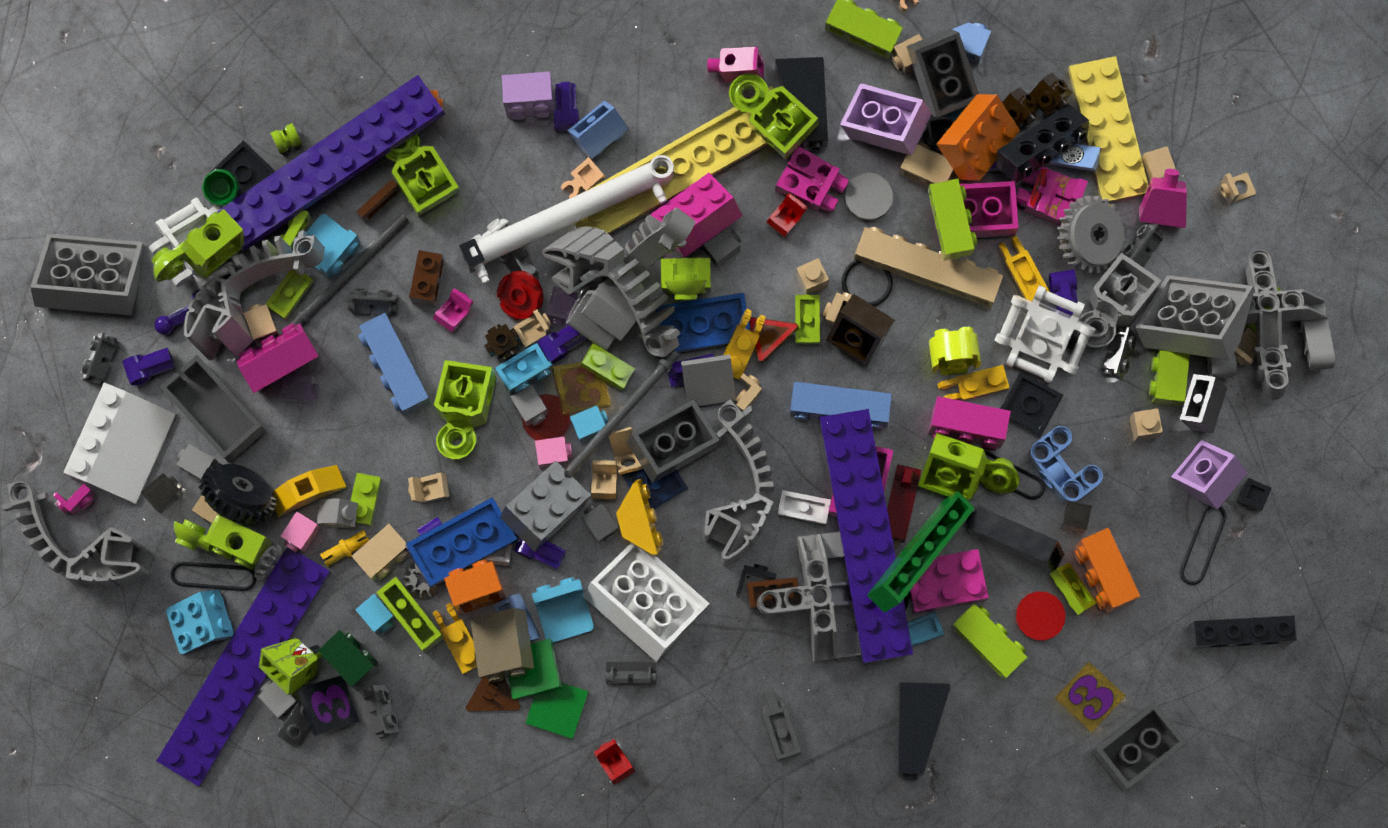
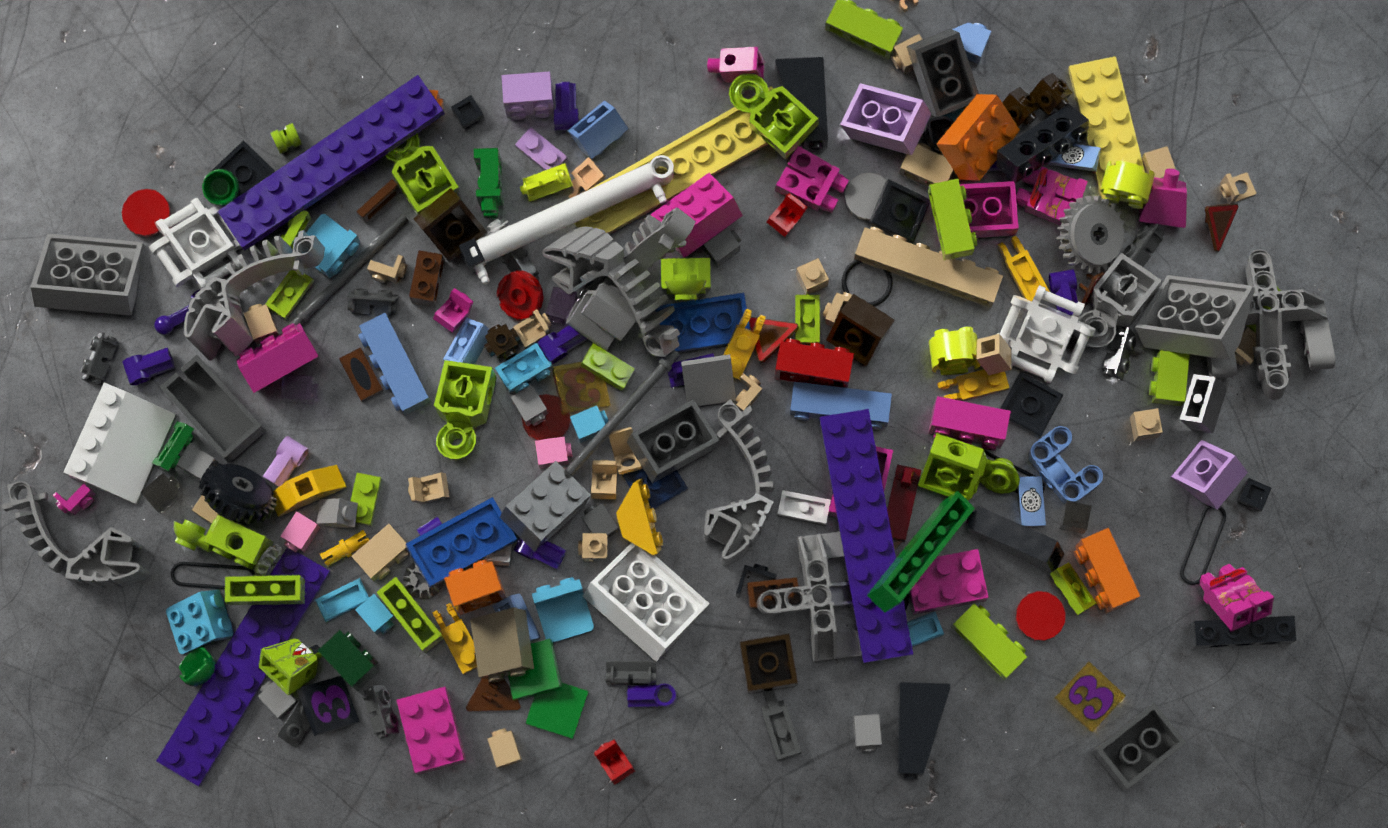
(143, 210): none -> red tile
(169, 456): none -> green plate
(197, 667): none -> green hair
(203, 249): lime brick -> none
(265, 590): none -> lime brick
(288, 456): none -> lavender piece
(342, 600): none -> medium azure tile
(361, 374): none -> reddish brown tile
(383, 272): none -> tan bracket
(431, 730): none -> dark pink brick
(449, 224): none -> dark brown brick
(467, 111): none -> black plate
(468, 342): none -> light blue slope
(490, 181): none -> green hips
(504, 748): none -> tan brick
(540, 150): none -> lavender plate
(546, 182): none -> neon yellow hinge
(593, 546): none -> tan bracket
(649, 696): none -> dark purple piece
(768, 663): none -> dark brown brick
(813, 364): none -> red brick
(867, 732): none -> light grey brick
(899, 211): none -> black tile
(994, 354): none -> tan brick
(1031, 501): none -> light blue slope
(1094, 280): none -> reddish brown piece
(1127, 184): none -> neon yellow brick
(1219, 221): none -> piece
(1235, 595): none -> dark pink hips

